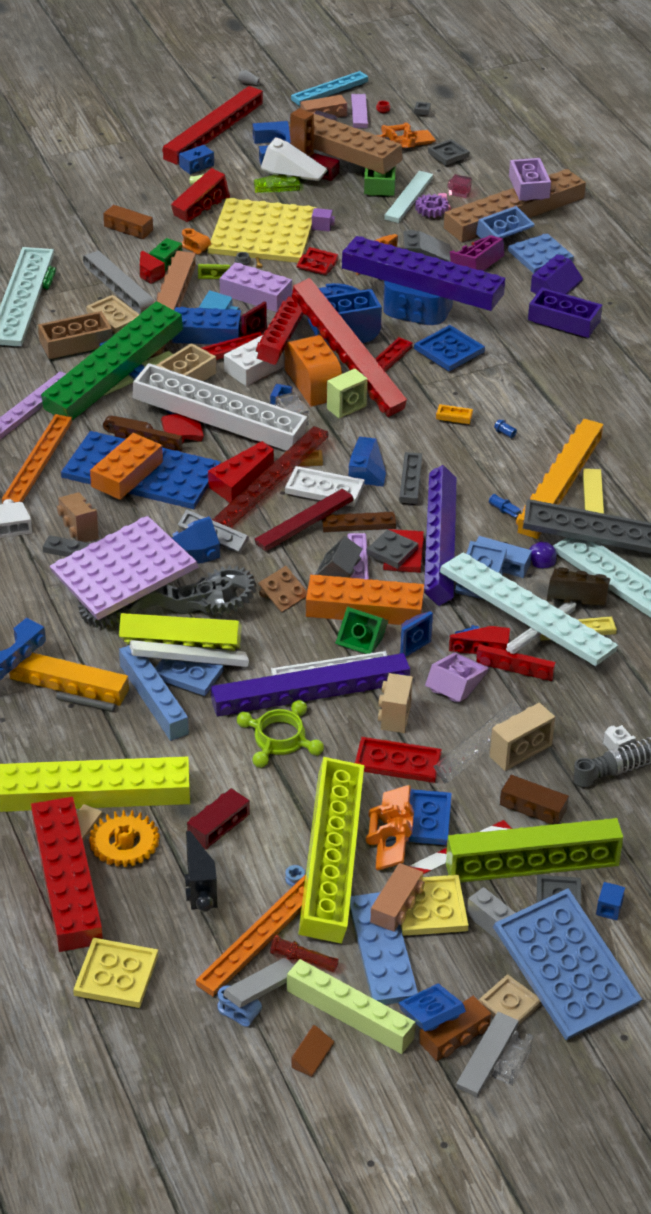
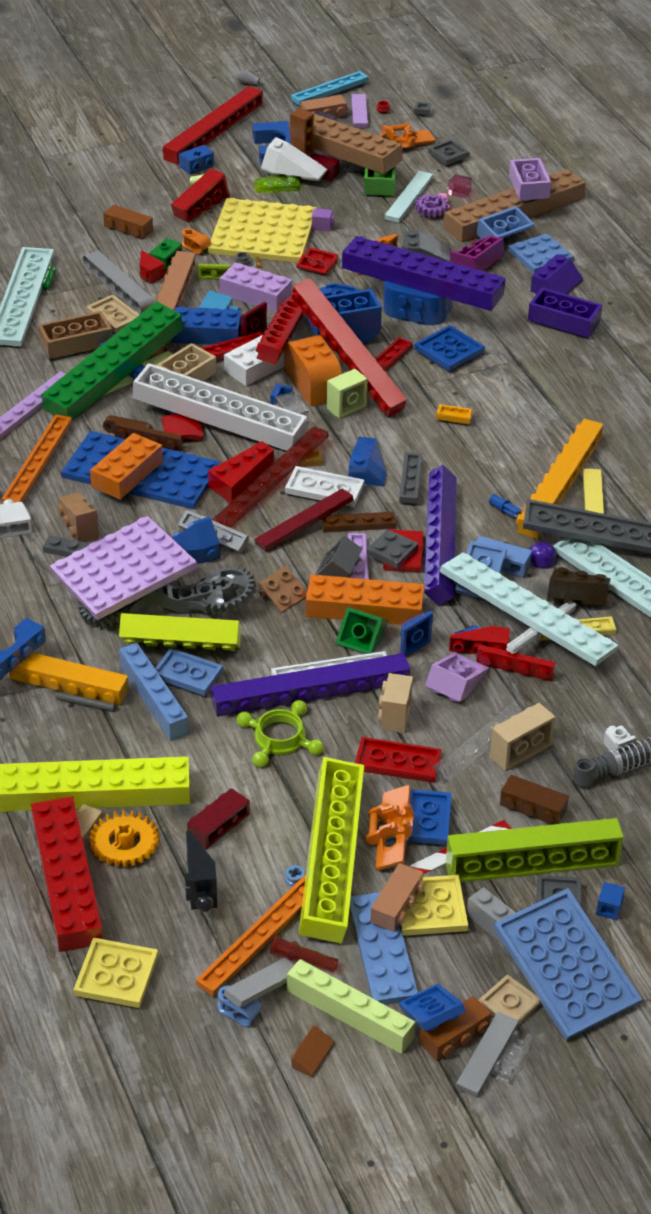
(189, 653): white tile -> none
(502, 426): blue pin -> none

